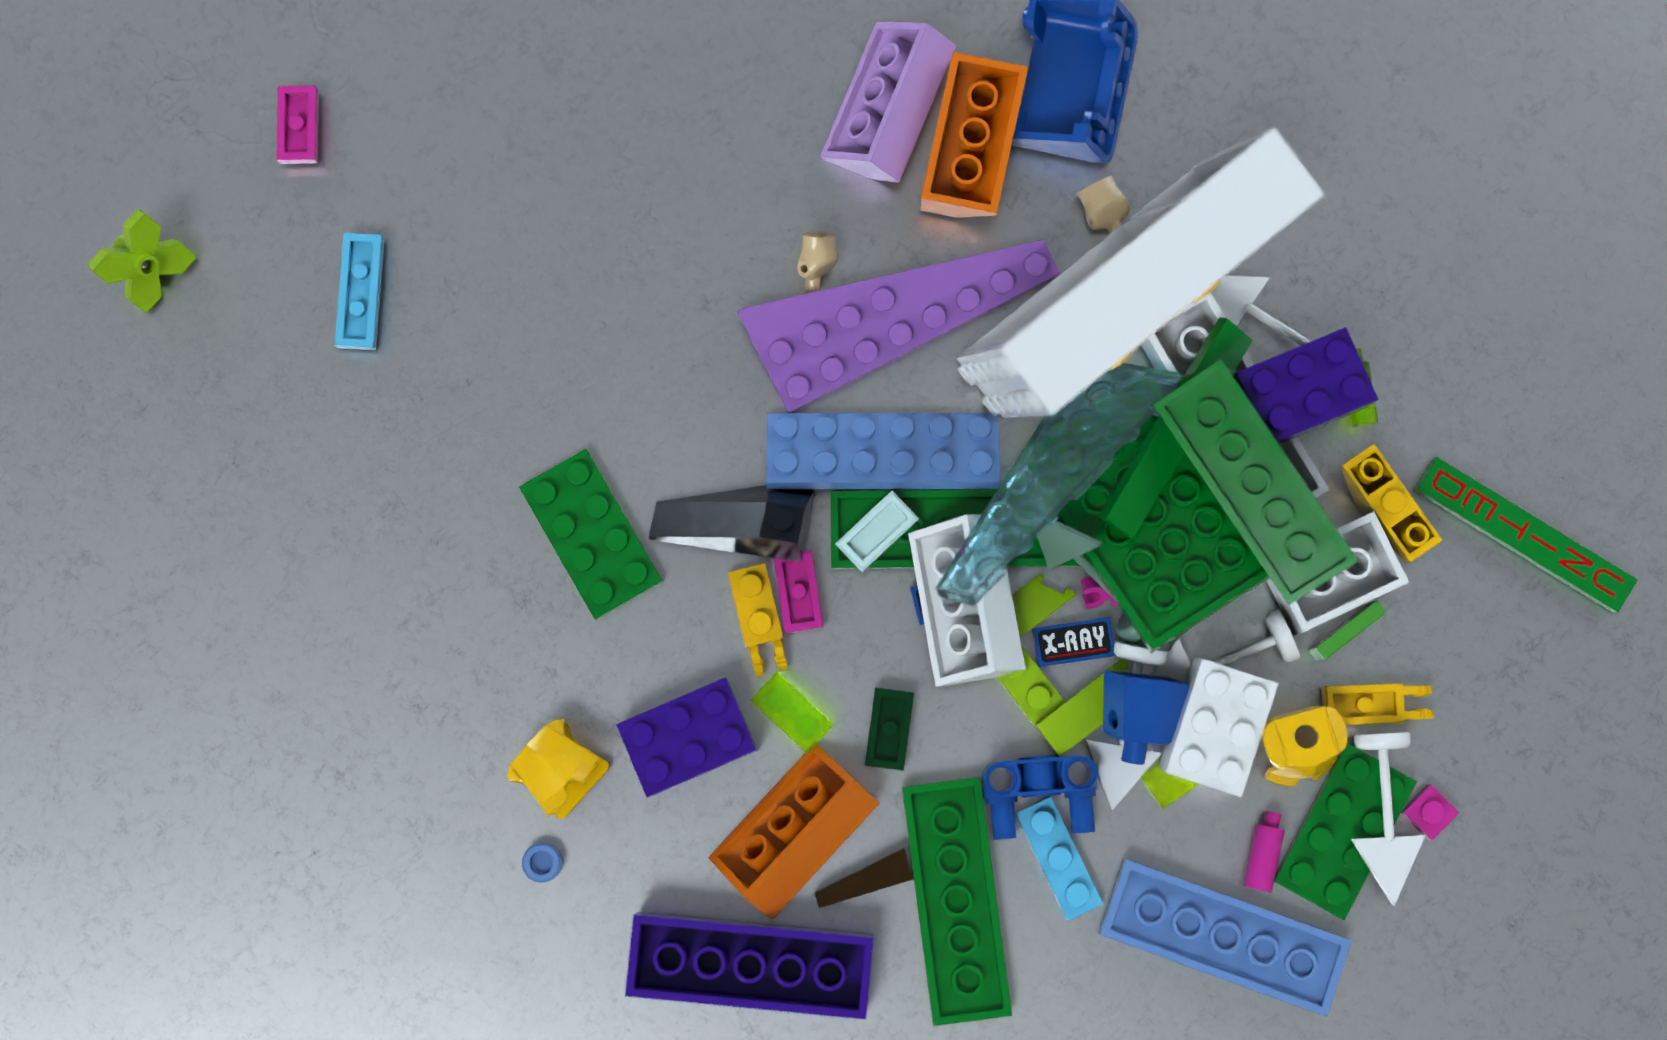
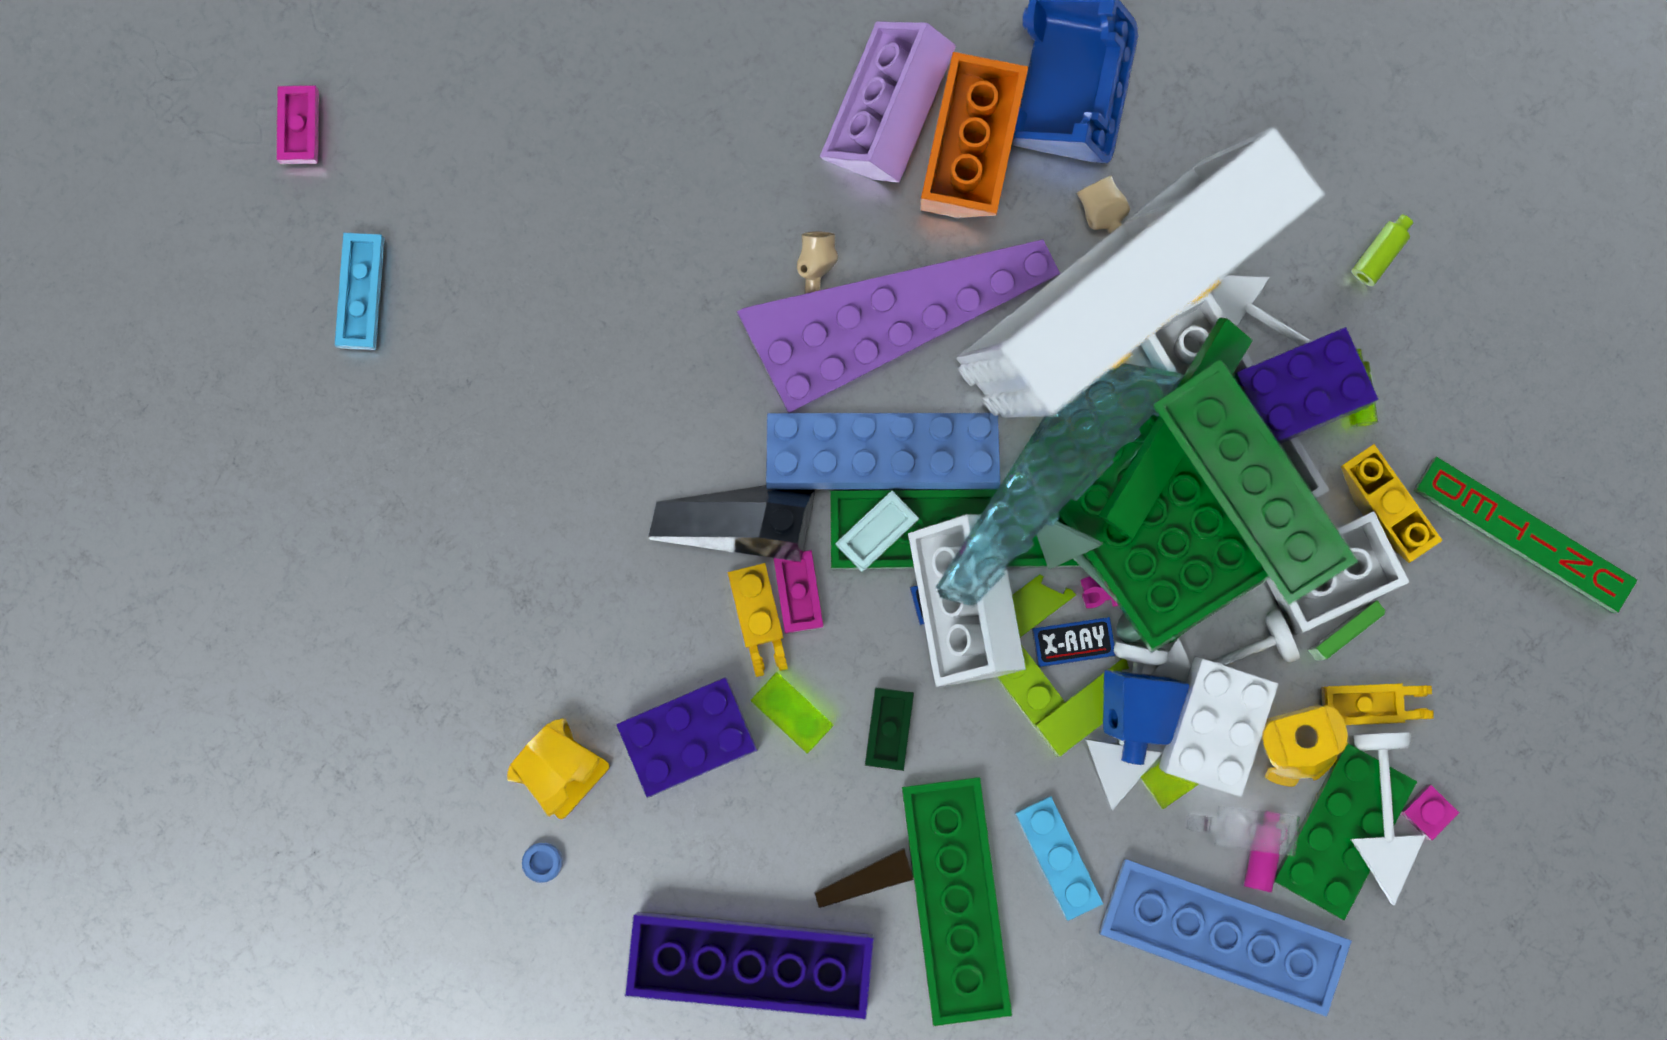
(141, 259): lime plant -> none
(590, 534): green plate -> none
(793, 831): orange slope -> none
(1038, 778): blue piece -> none
(1249, 829): none -> clear plate
(1382, 250): none -> lime cylinder

